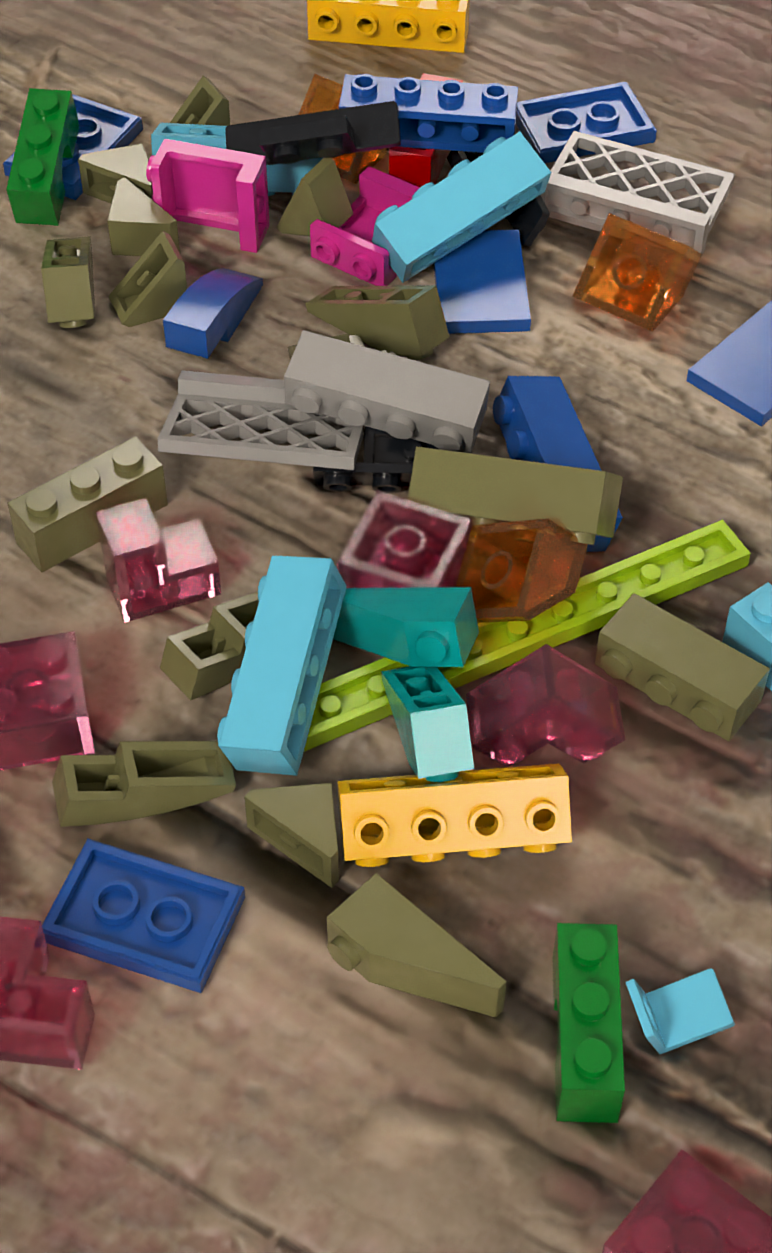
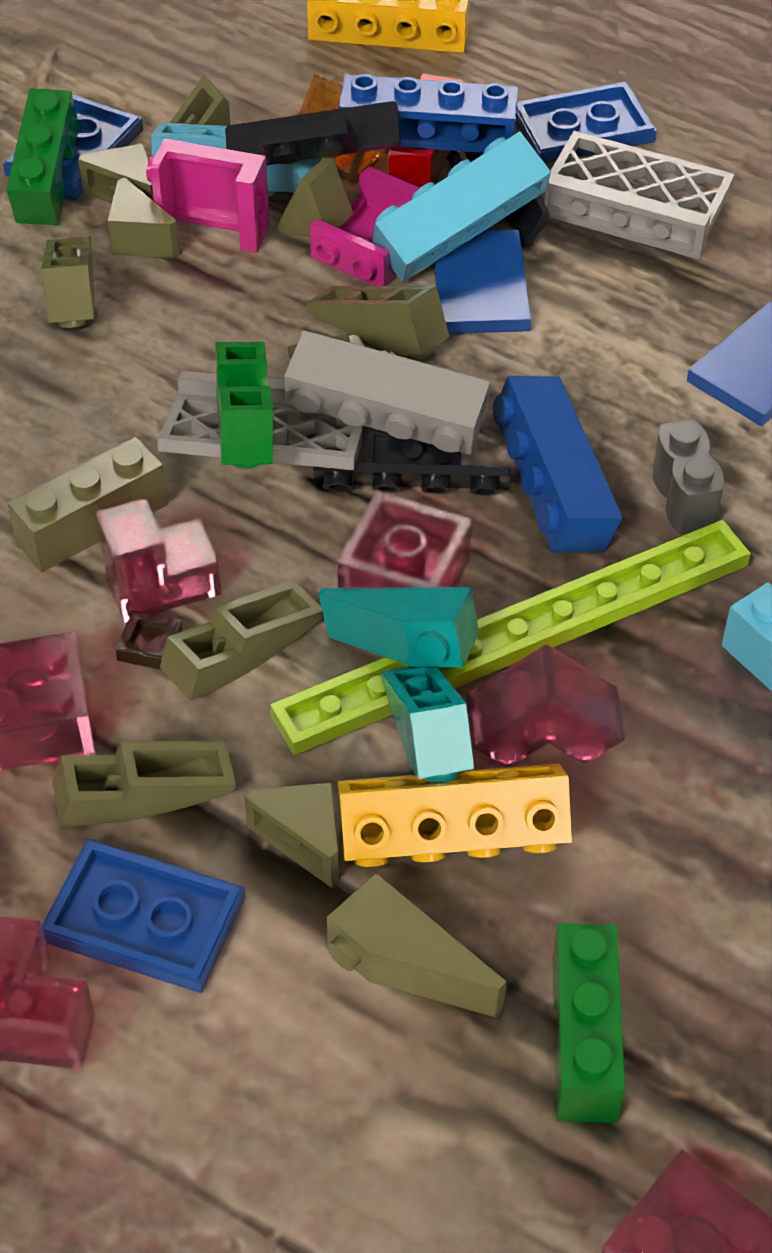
(145, 638): none -> dark brown tile
(151, 284): olive slope -> none
(210, 311): blue slope -> none
(243, 404): none -> green arch
(282, 665): medium azure brick -> none
(517, 490): olive brick -> none
(520, 568): clear orange slope -> none
(636, 273): clear orange slope -> none
(681, 667): olive brick -> none
(681, 1010): medium azure bracket -> none
(687, 476): none -> dark grey brick

